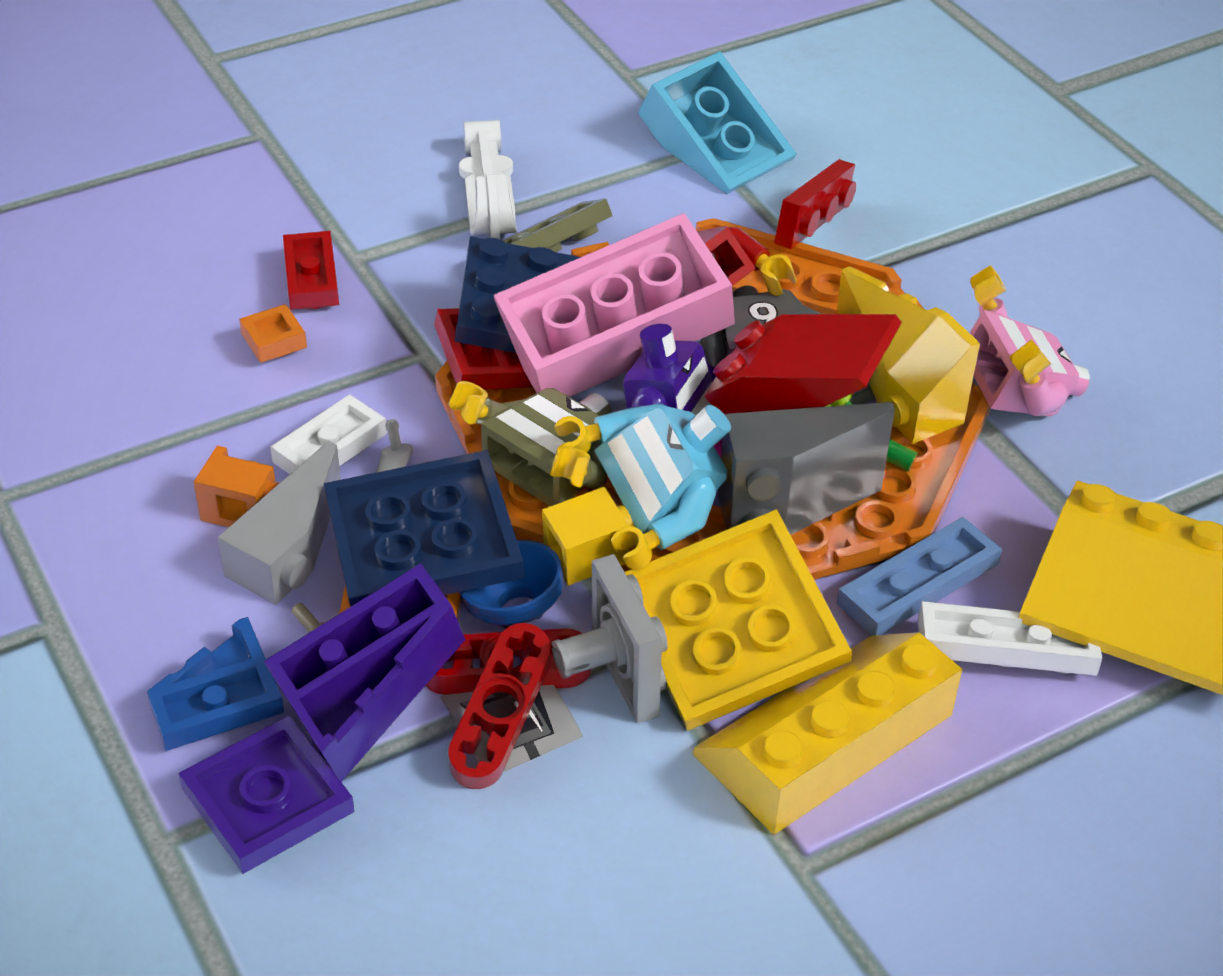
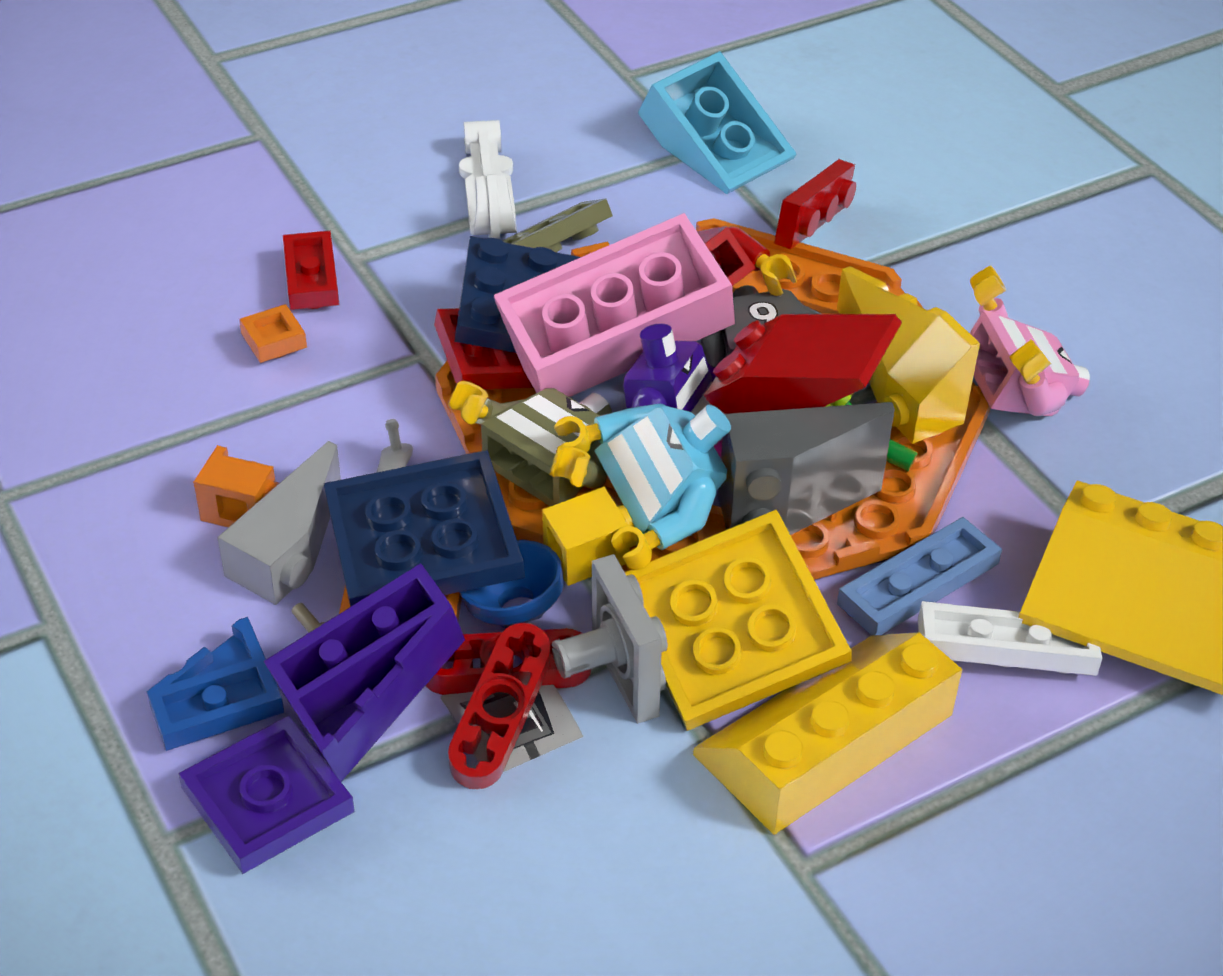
(346, 424): white plate -> none

